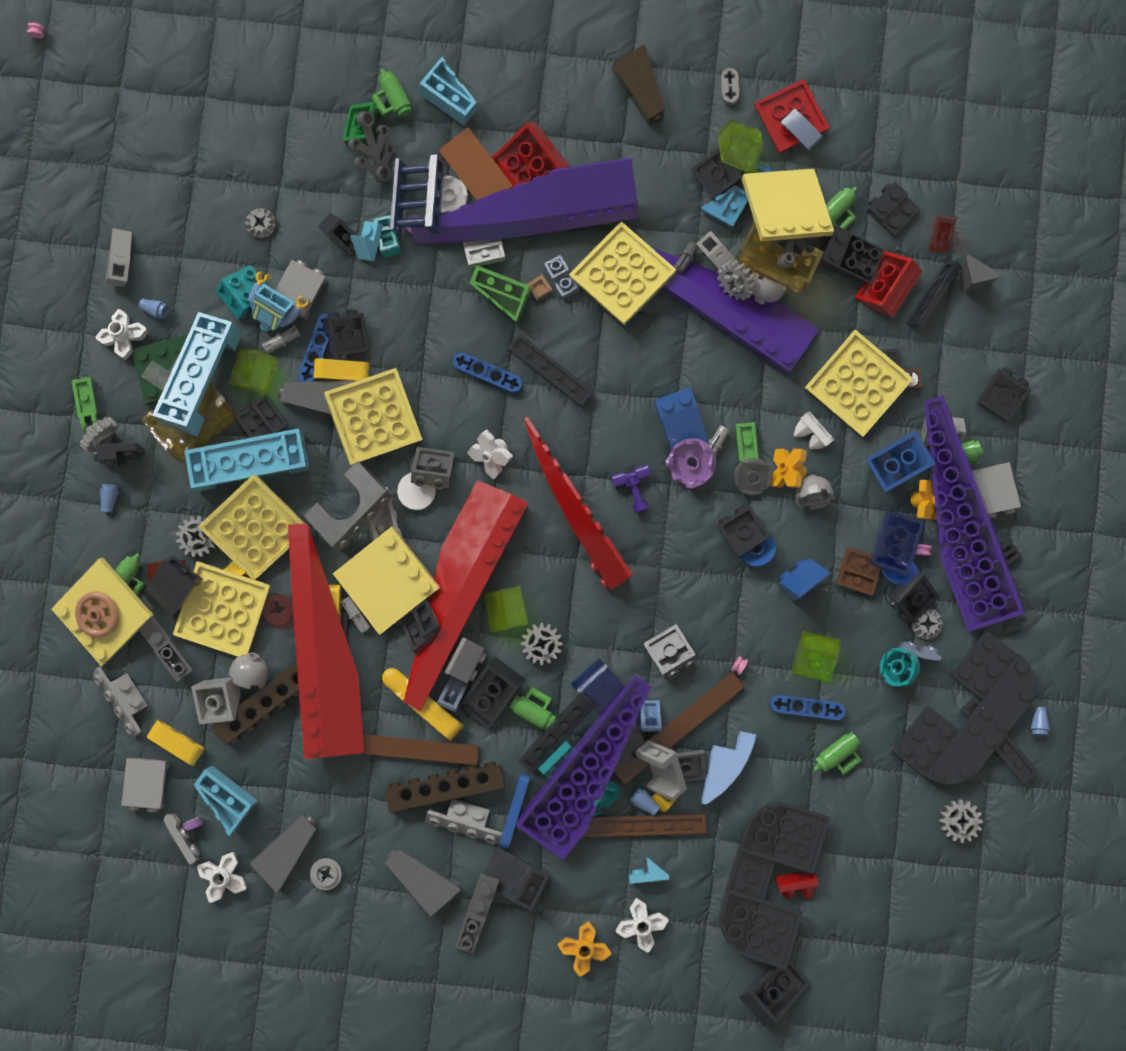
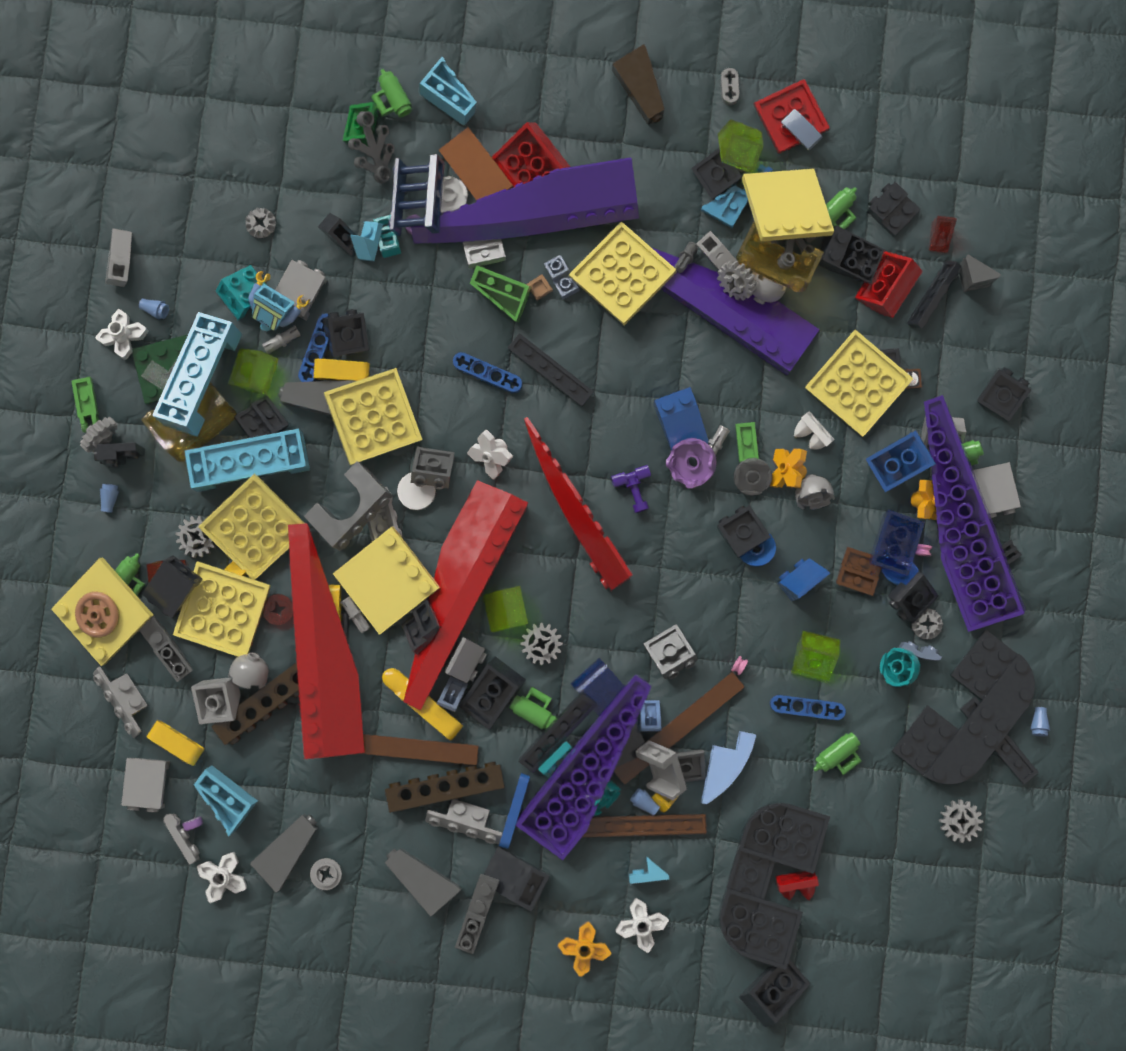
(35, 30): bright pink bush -> none

